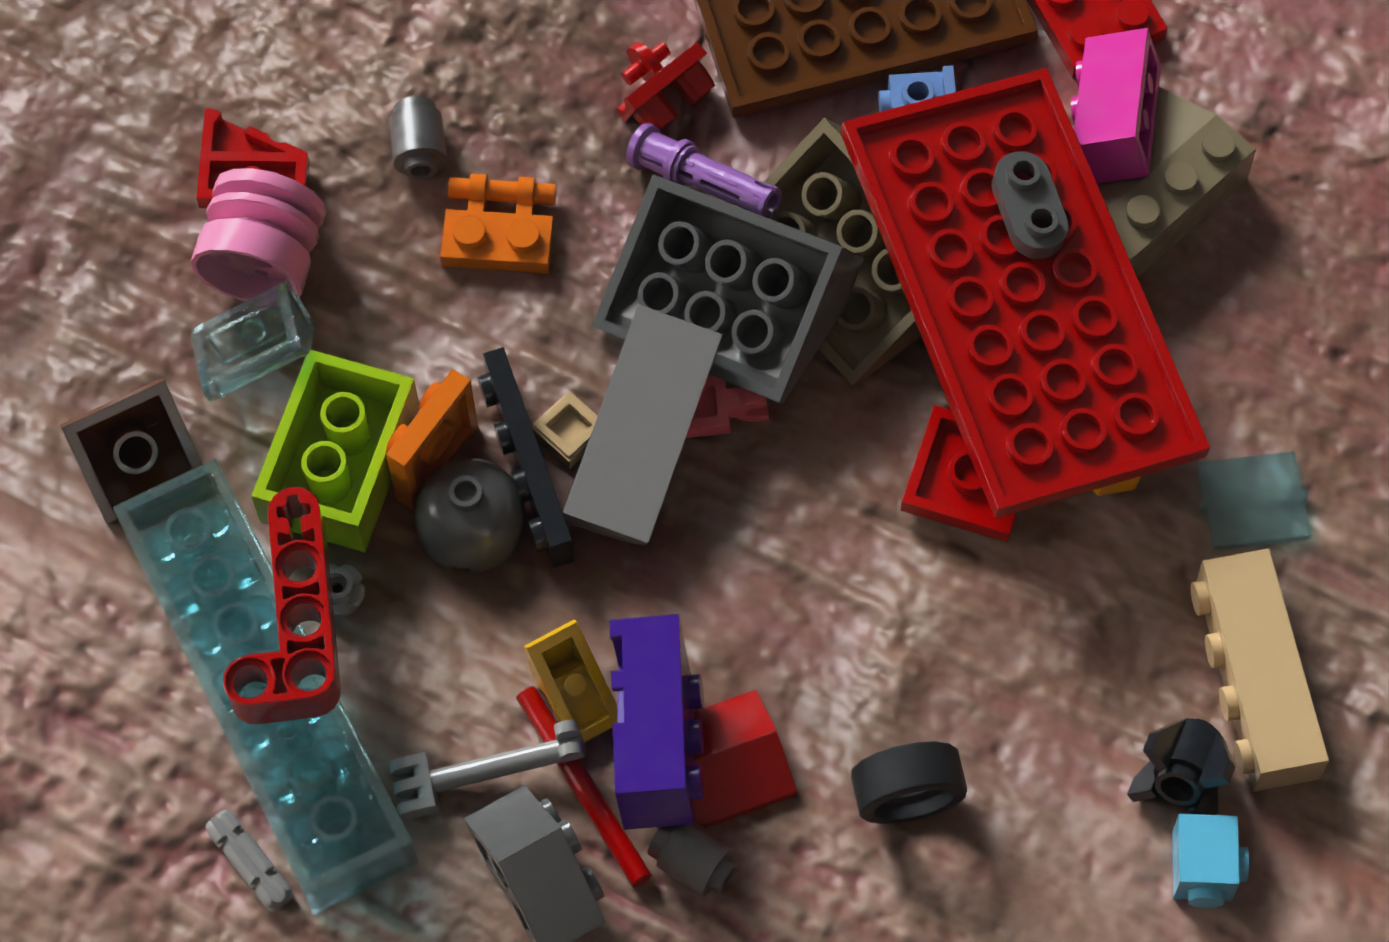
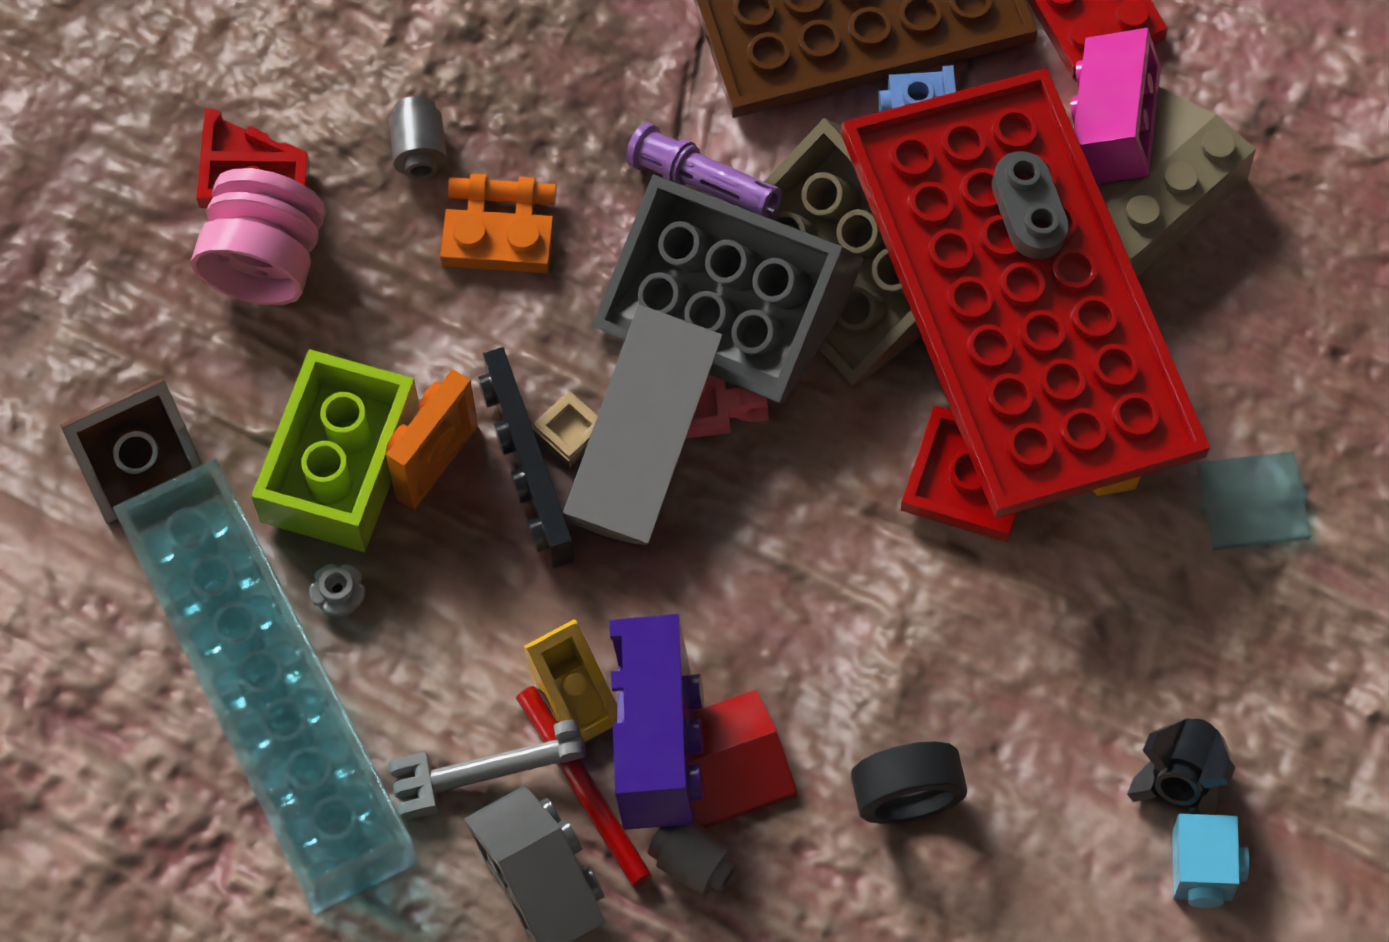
(249, 860): light grey axle -> none
(251, 340): clear light blue tile -> none
(294, 604): red beam -> none
(469, 515): dark grey cylinder -> none
(683, 73): red hips -> none
(1259, 671): tan brick -> none

